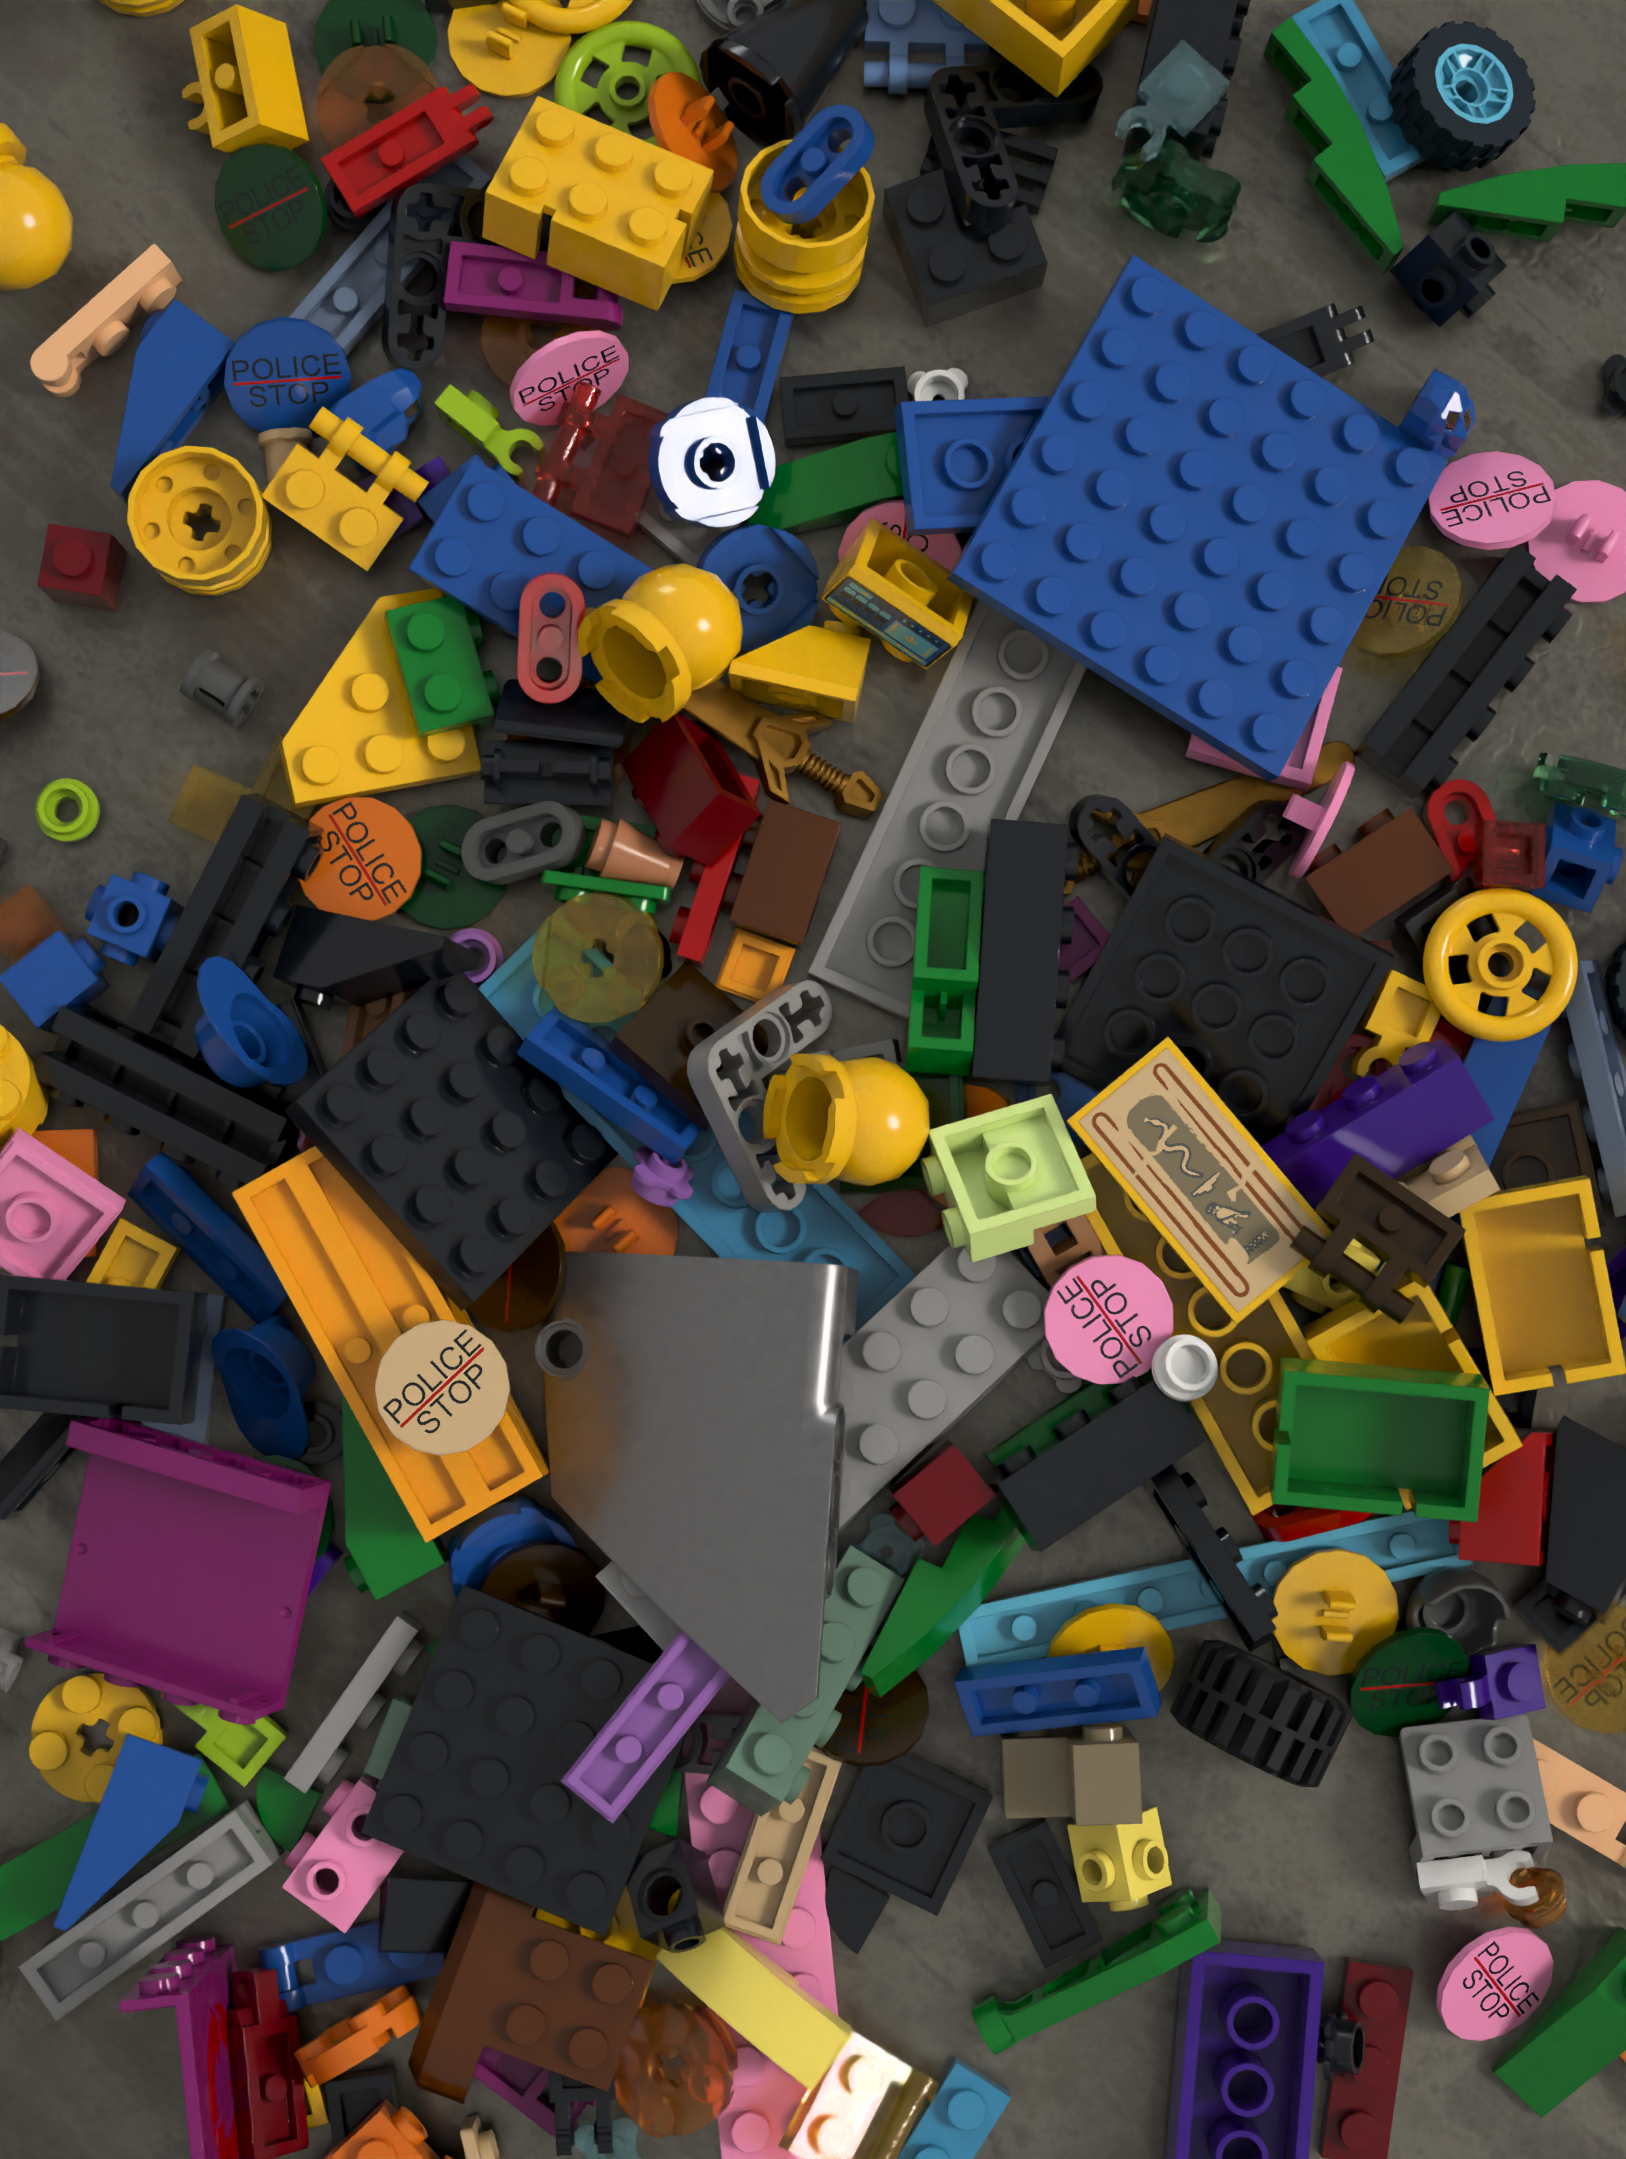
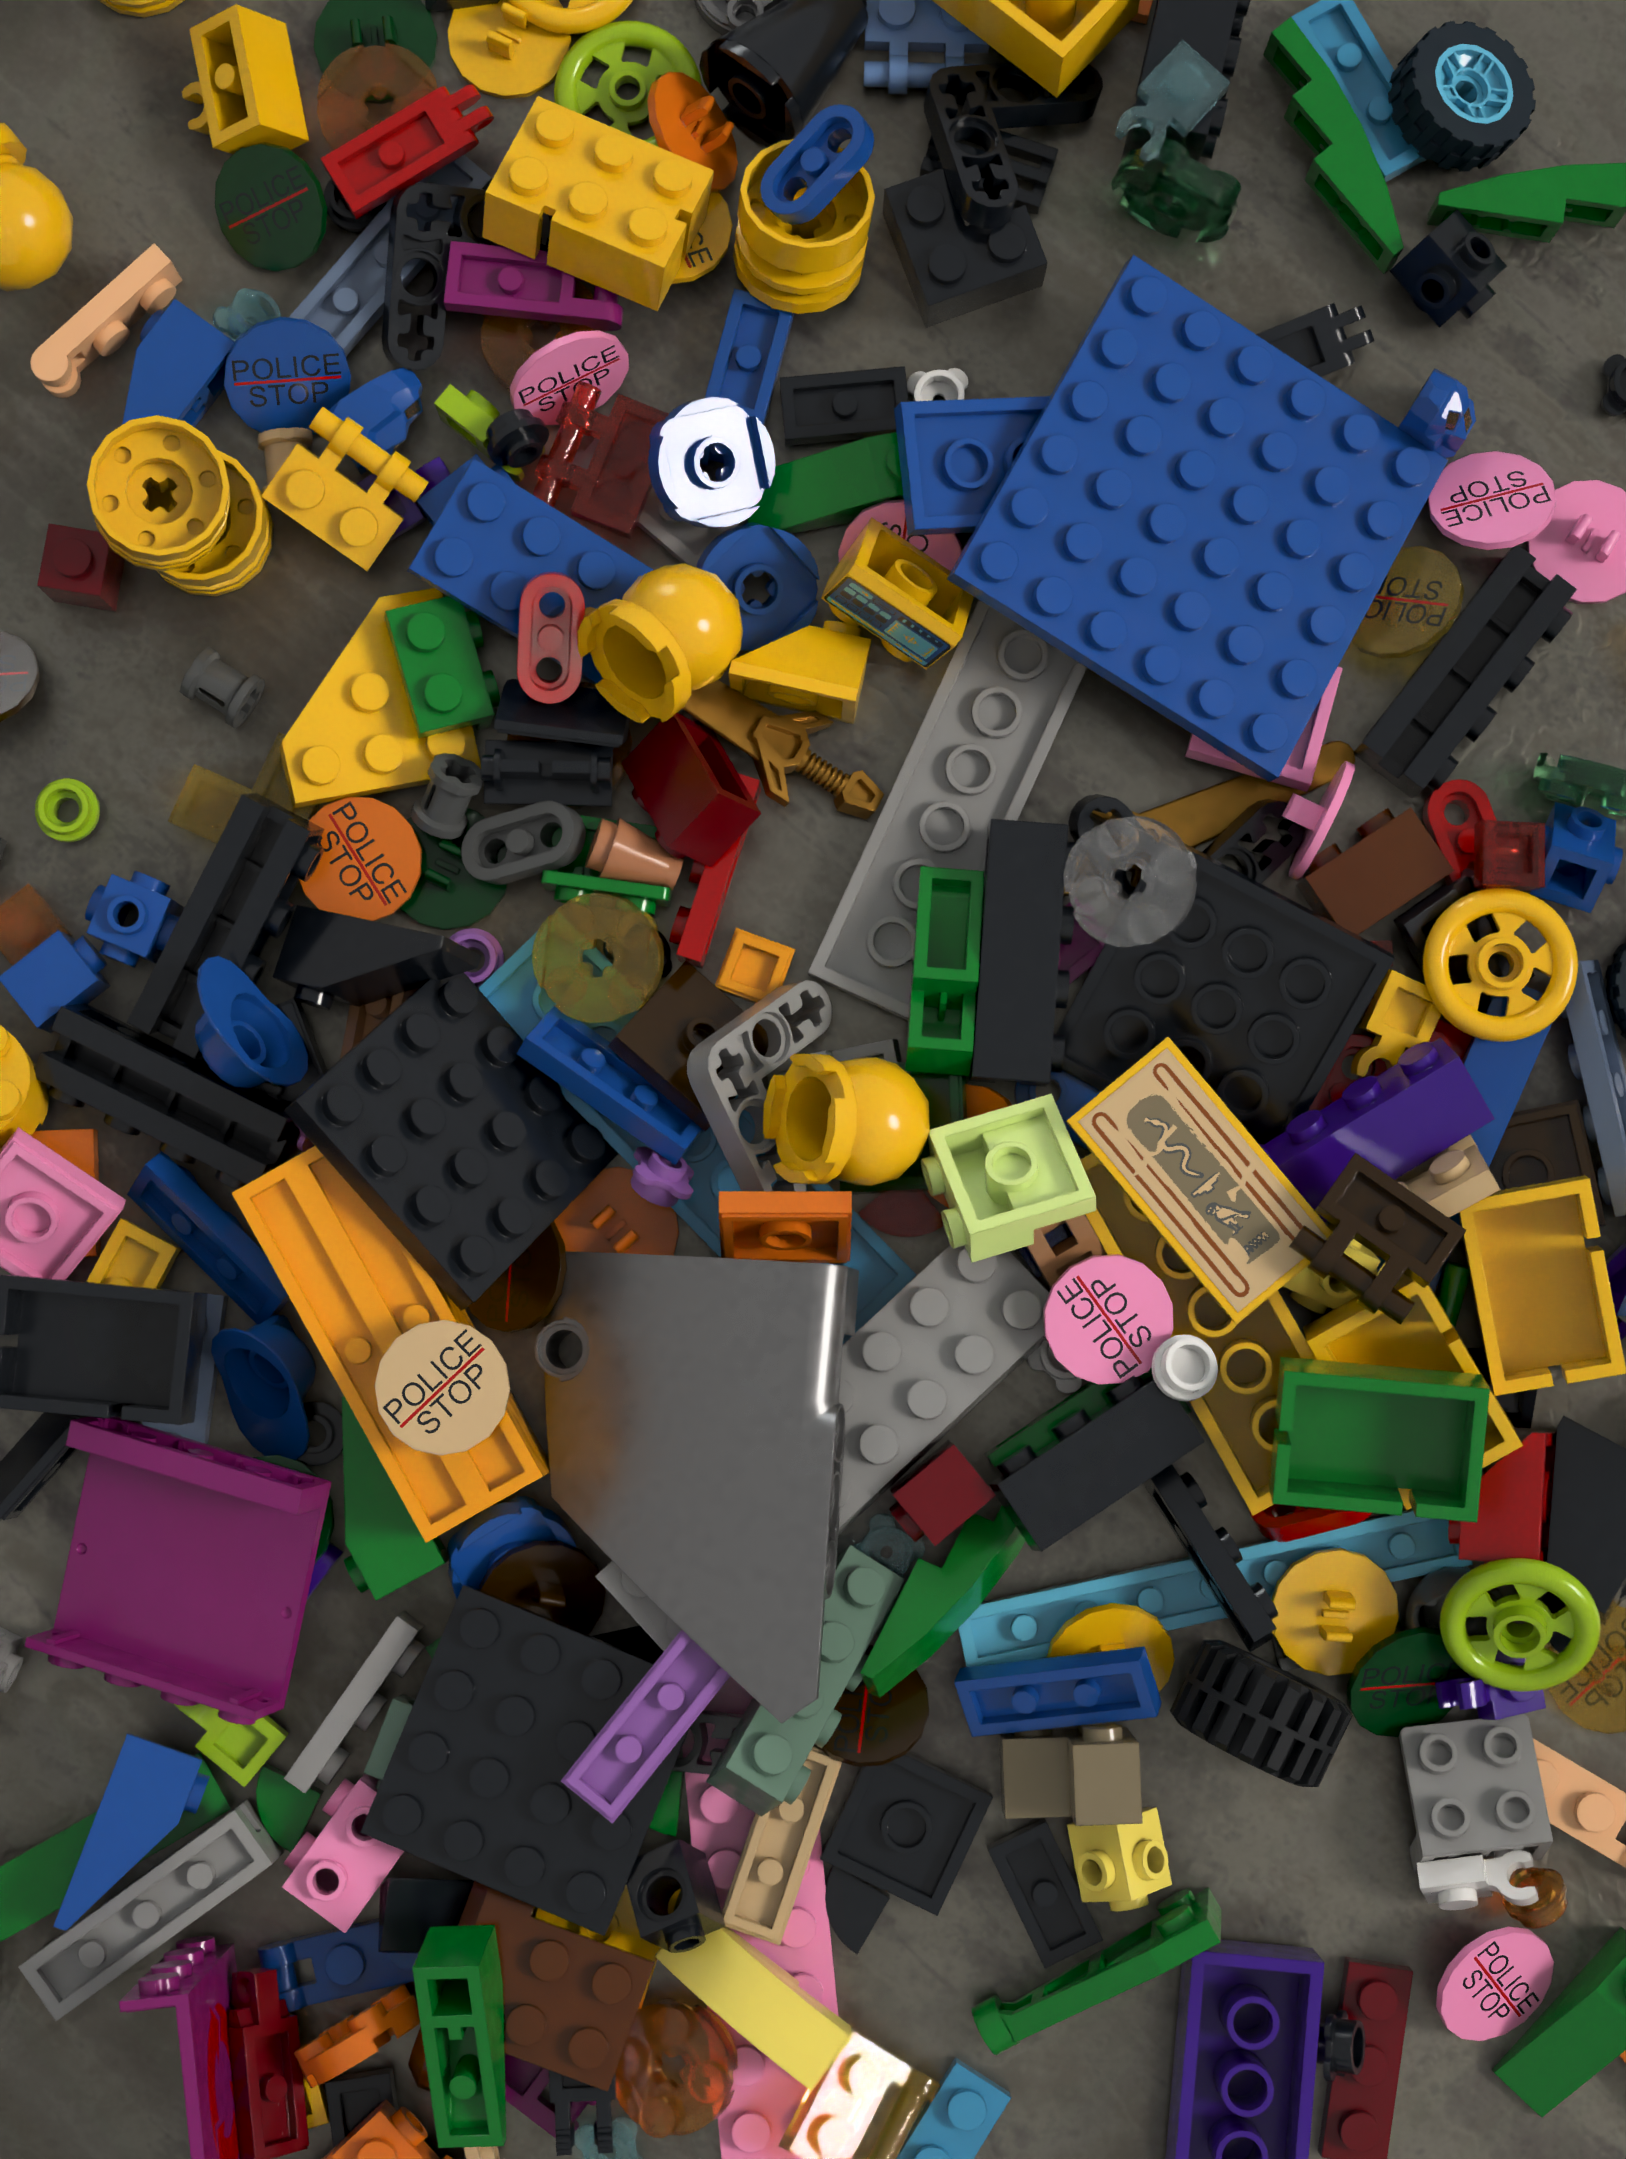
(57, 1738): yellow plate -> none
(162, 456): none -> yellow wheel
(248, 306): none -> clear light blue plate
(447, 796): none -> dark grey bush
(463, 2033): none -> green slope
(516, 438): none -> black plate
(783, 874): reddish brown brick -> none
(786, 1225): none -> orange plate
(1095, 894): none -> clear plate
(1531, 1580): none -> lime plate

